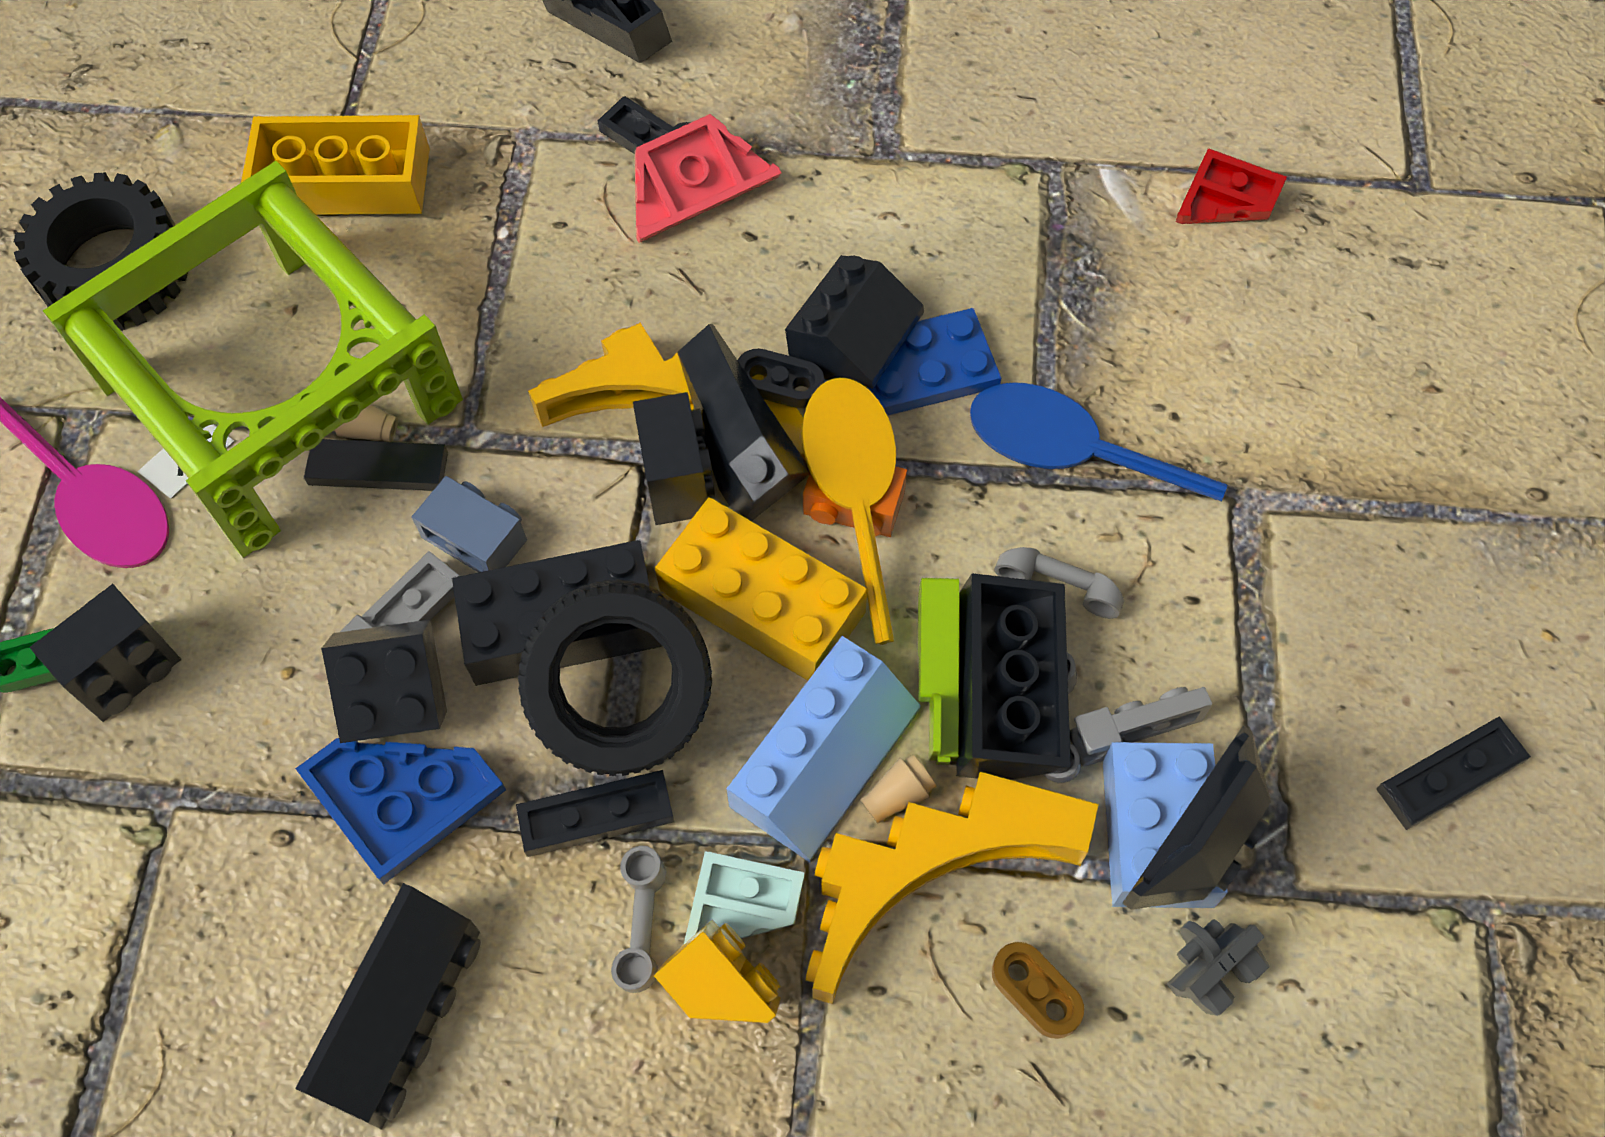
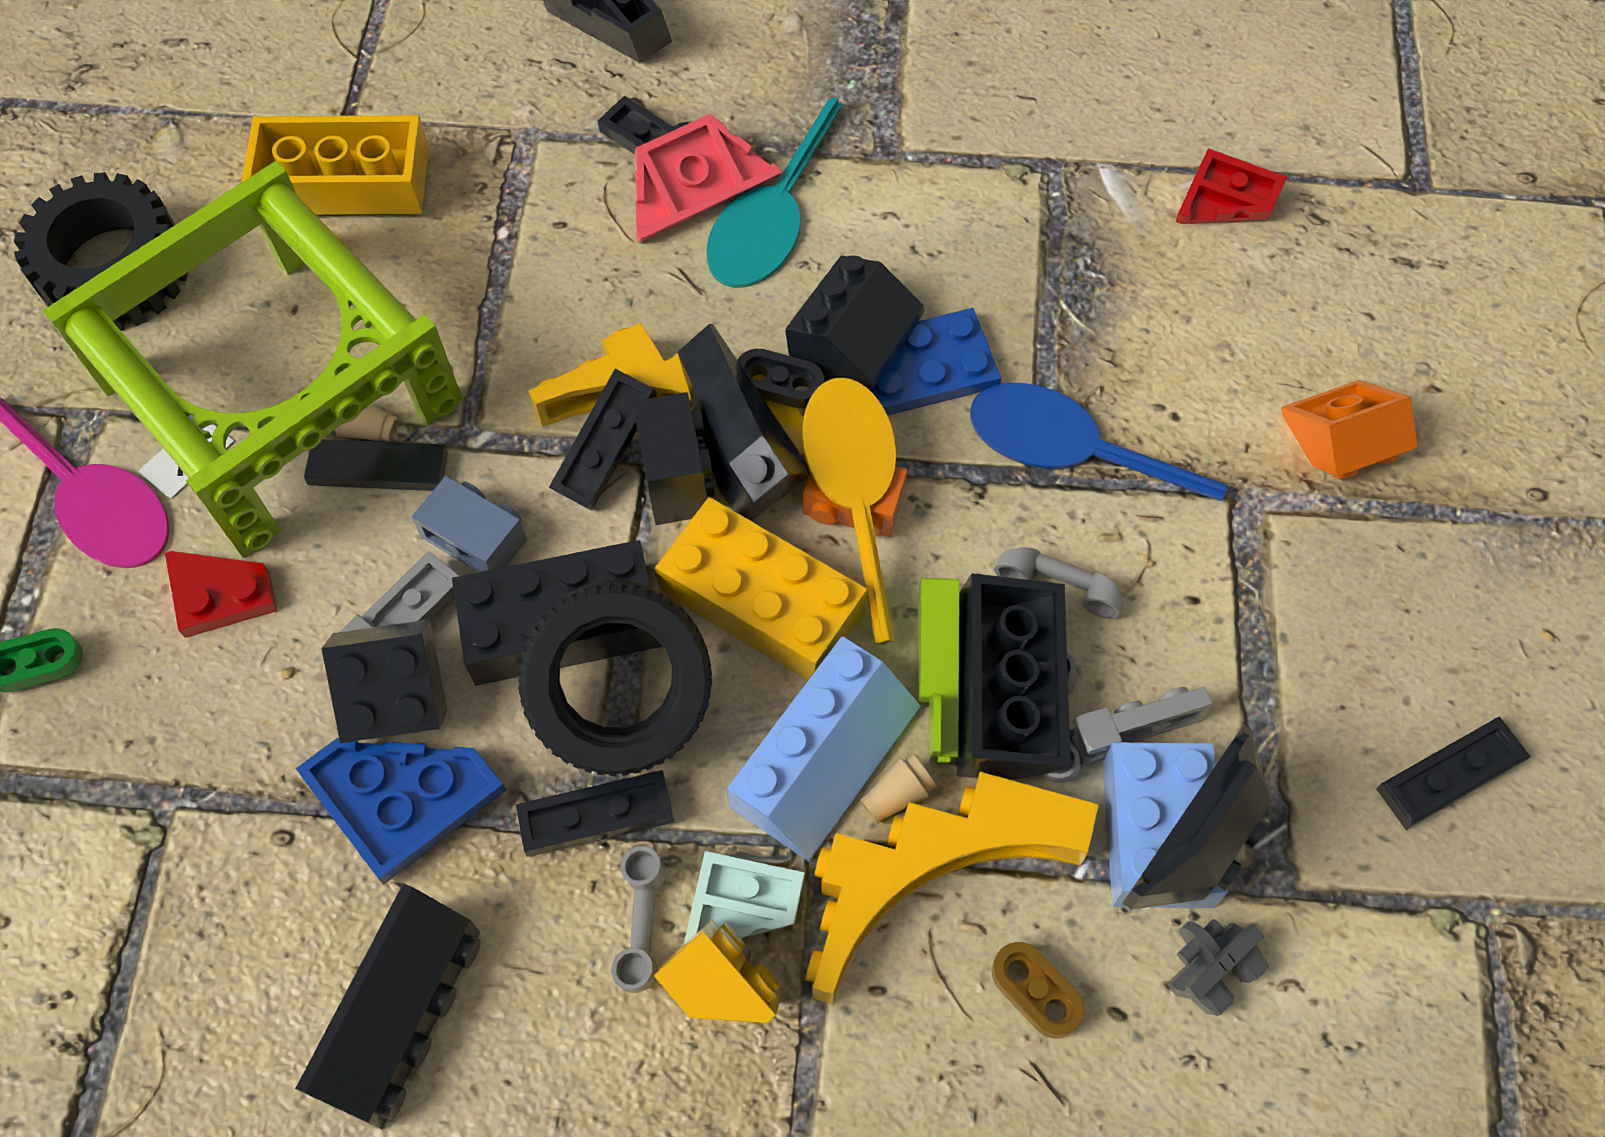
(106, 653): black brick -> none
(217, 591): none -> red wing
(601, 441): none -> black plate
(763, 224): none -> teal piece
(1352, 427): none -> orange slope

